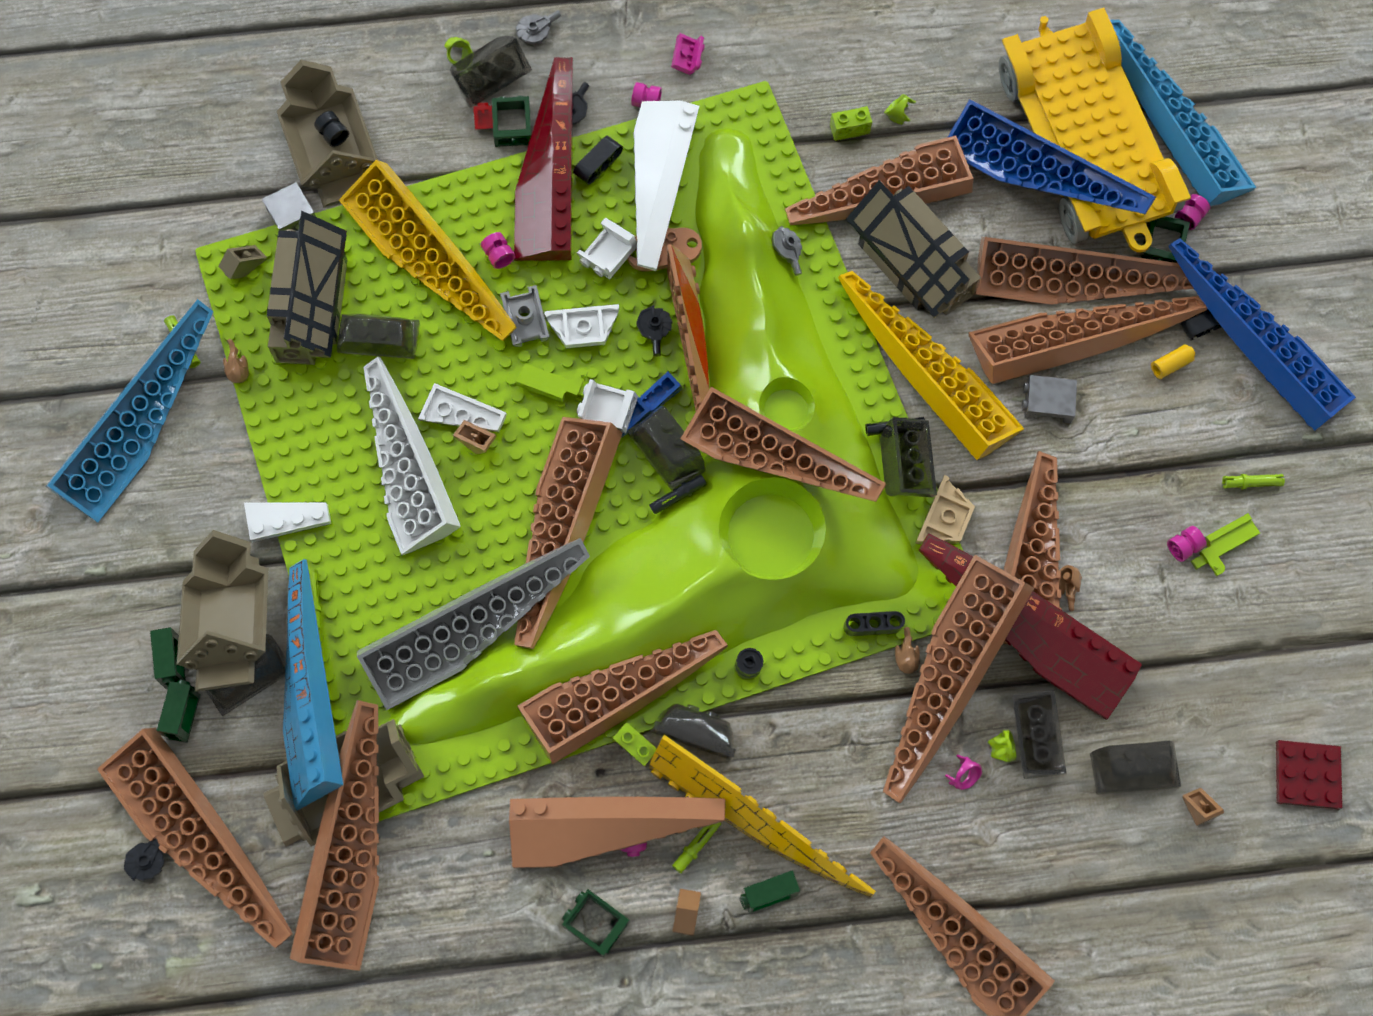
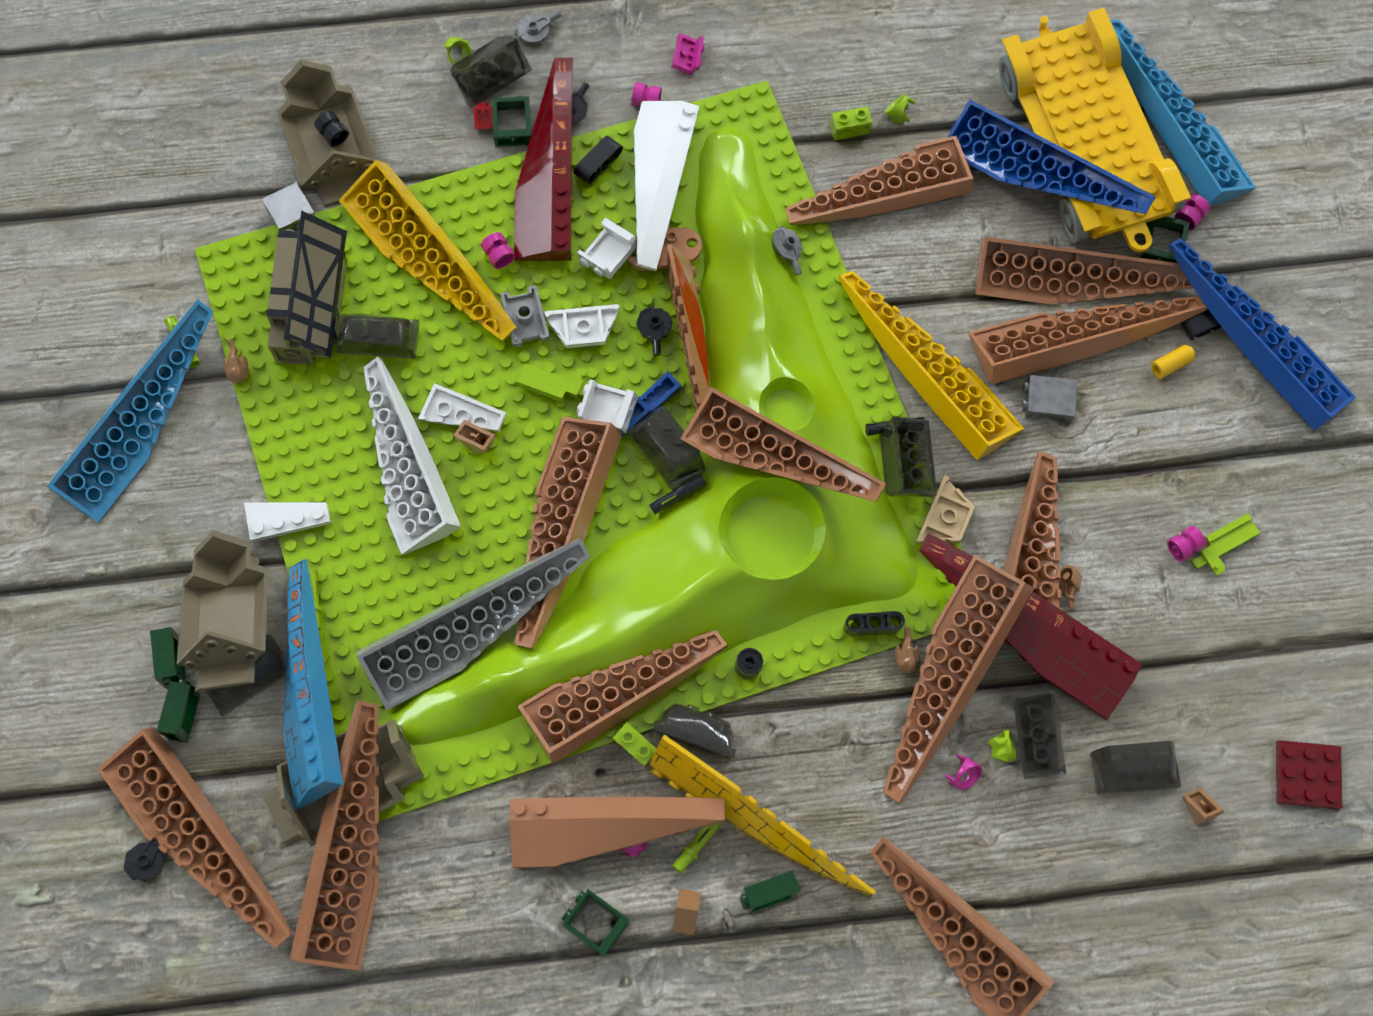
(241, 261): dark tan slope -> none
(914, 249): panel -> none
(1245, 481): lime pin -> none

